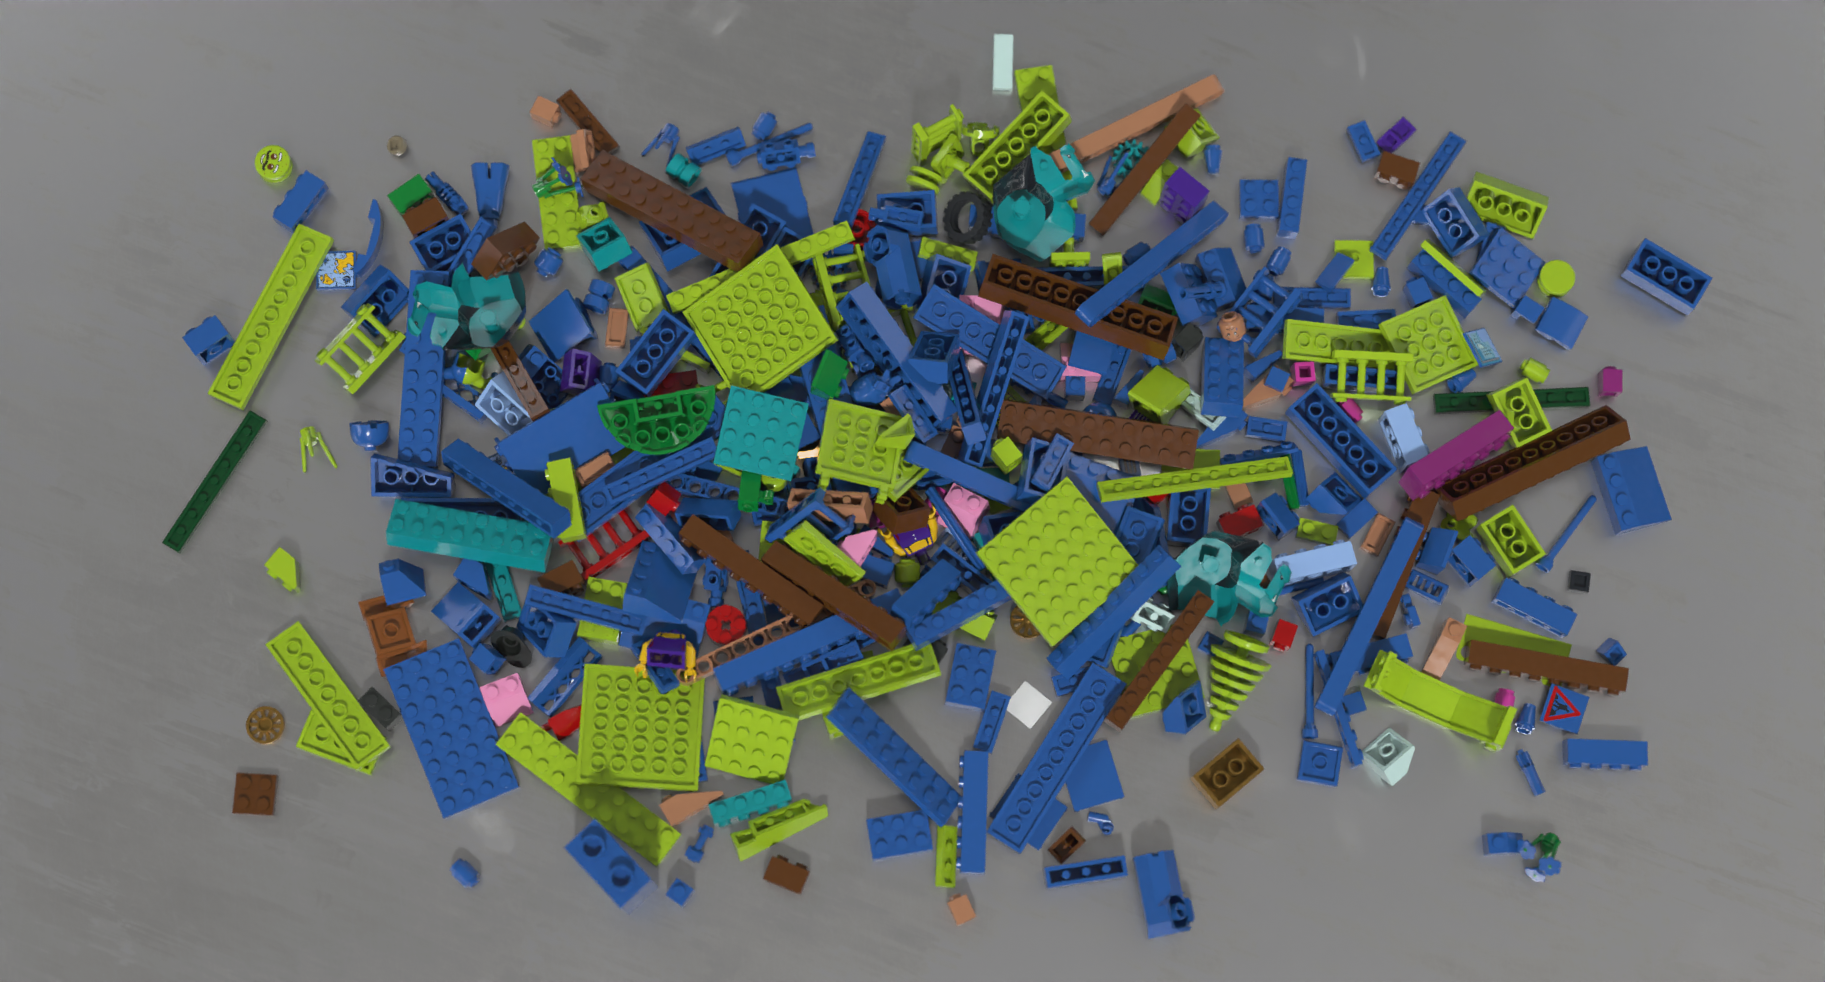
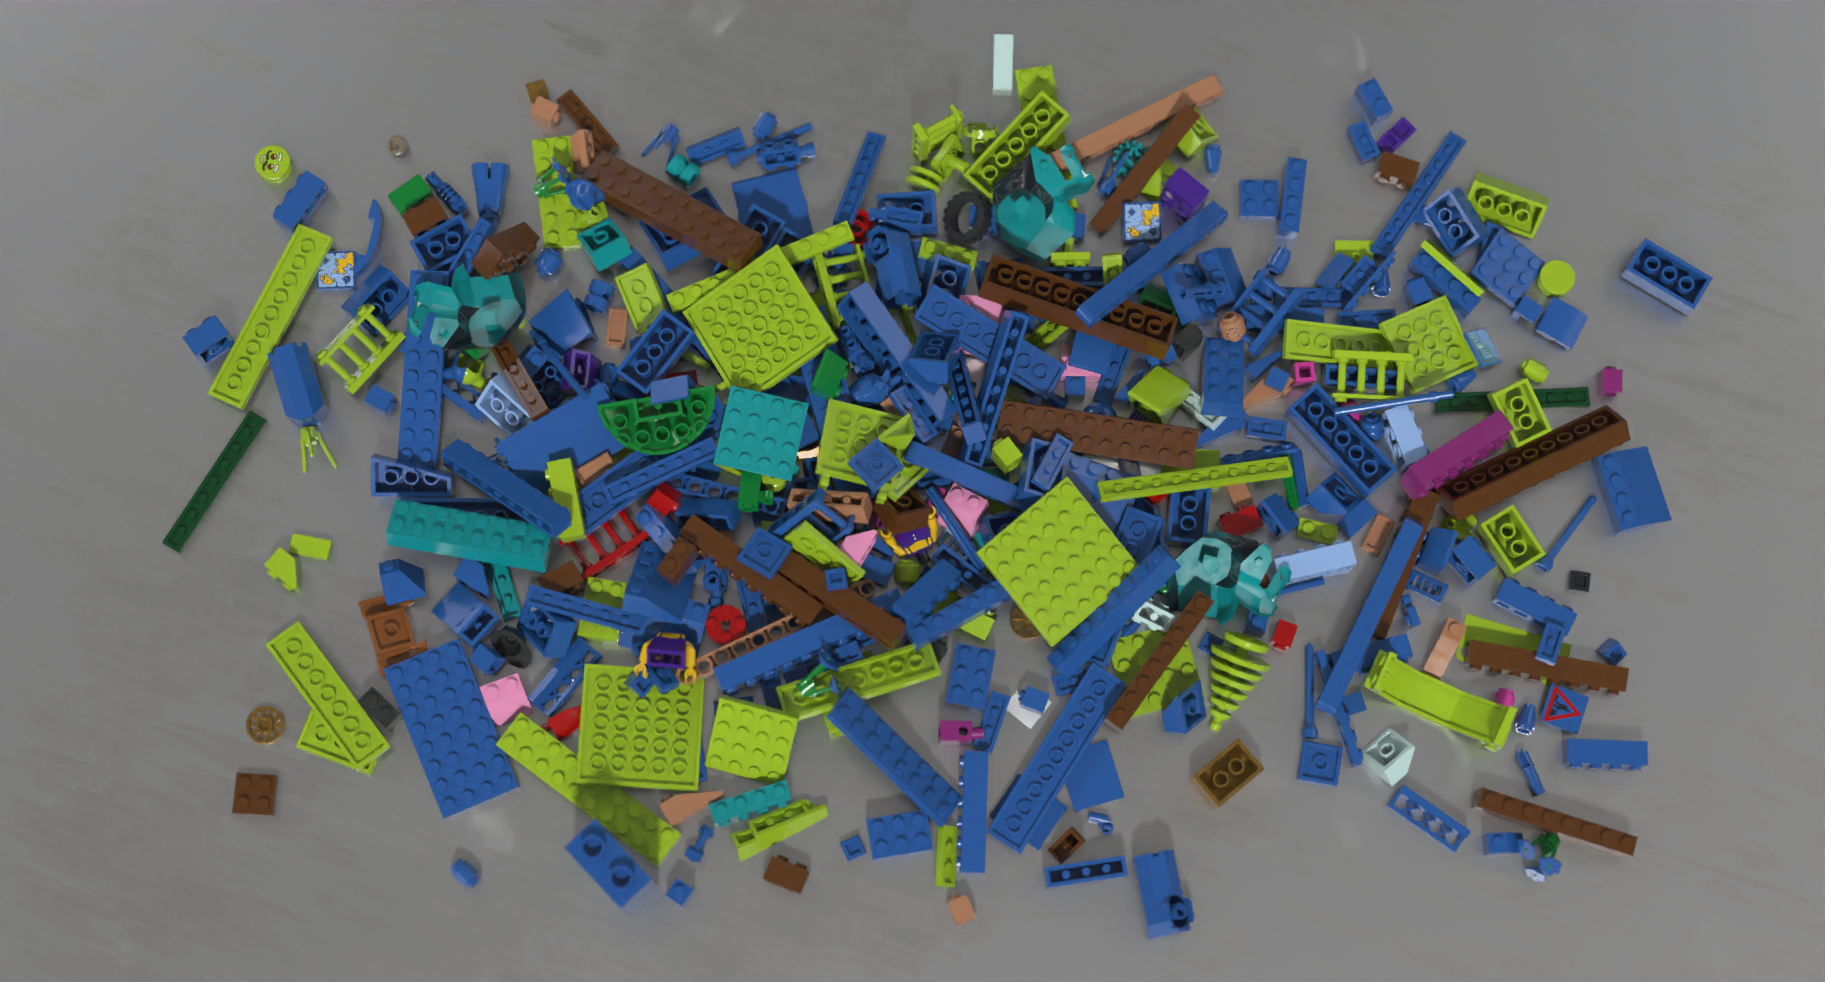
(298, 384): none -> blue brick
(310, 547): none -> lime tile
(369, 433): blue cylinder -> none
(381, 400): none -> blue brick
(537, 88): none -> pearl gold tile
(541, 343): none -> blue bar
(583, 194): none -> blue piece
(639, 684): none -> blue slope
(671, 389): none -> blue panel
(677, 561): none -> reddish brown brick
(764, 553): none -> blue tile
(808, 685): none -> plant
(836, 579): none -> blue tile
(853, 848): none -> blue tile
(875, 465): none -> blue plate
(949, 733): none -> magenta torso
(1033, 700): none -> blue brick
(1141, 221): none -> tile
(1254, 238): blue brick -> none
(1328, 603): blue slope -> none
(1361, 276): none -> blue bracket
(1372, 425): none -> blue piece
(1373, 101): none -> blue brick
(1432, 396): none -> blue bar
(1433, 812): none -> blue fence
(1550, 643): none -> blue plate
(1554, 822): none -> reddish brown brick

